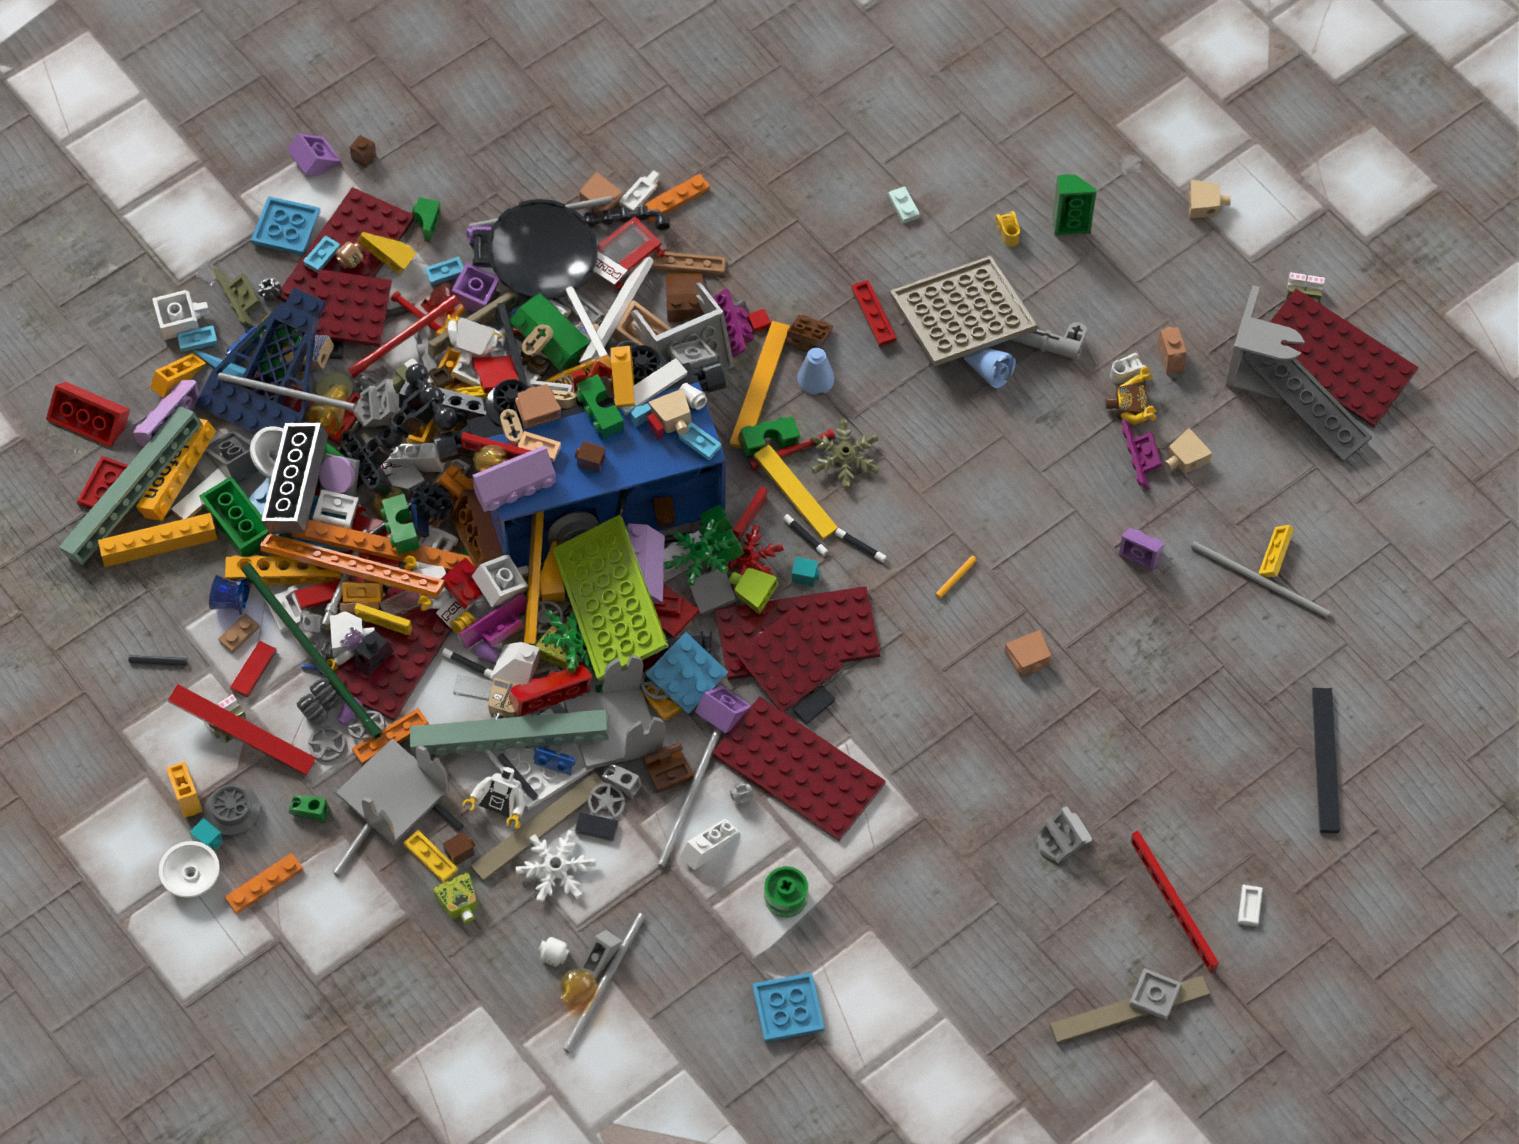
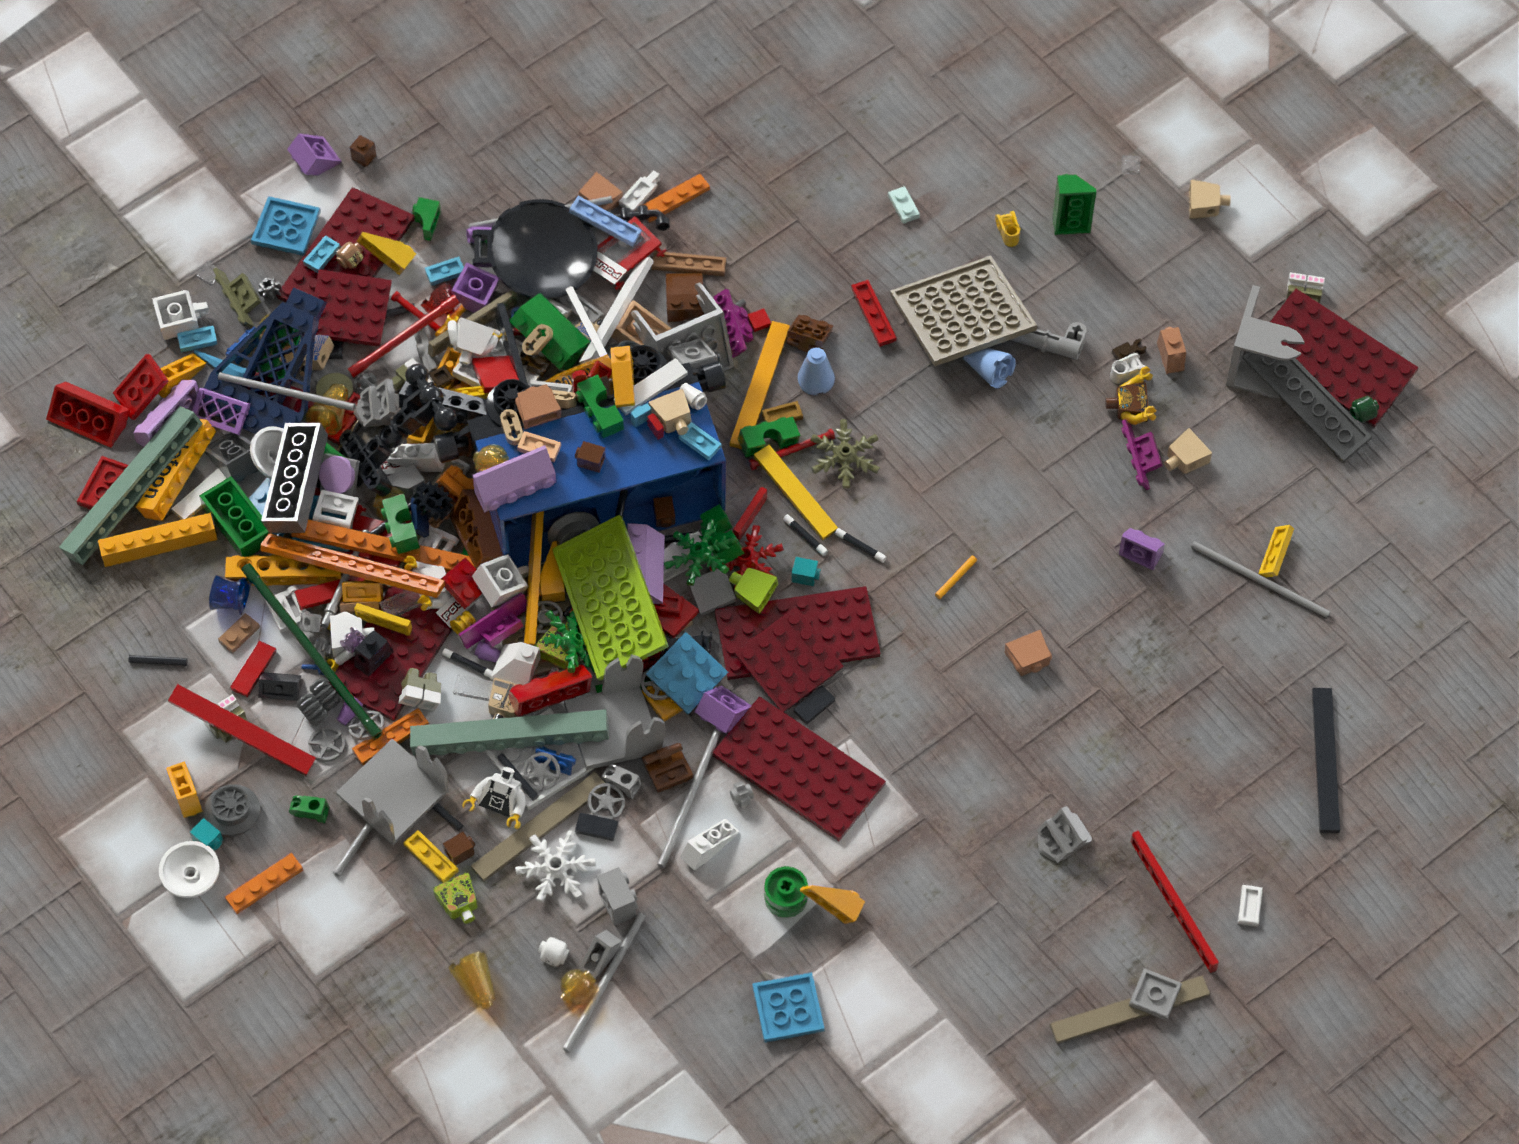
(140, 386): none -> red tile
(199, 404): none -> medium lavender window
(279, 686): none -> black panel
(420, 691): none -> hips
(475, 978): none -> clear yellow cone
(476, 443): red tile -> none
(541, 771): none -> light grey wheel
(605, 221): none -> light blue tile
(617, 896): none -> light grey brick
(785, 410): none -> pearl gold tile
(839, 902): none -> light orange slope
(1126, 349): none -> dark brown plate
(1364, 409): none -> dark green head

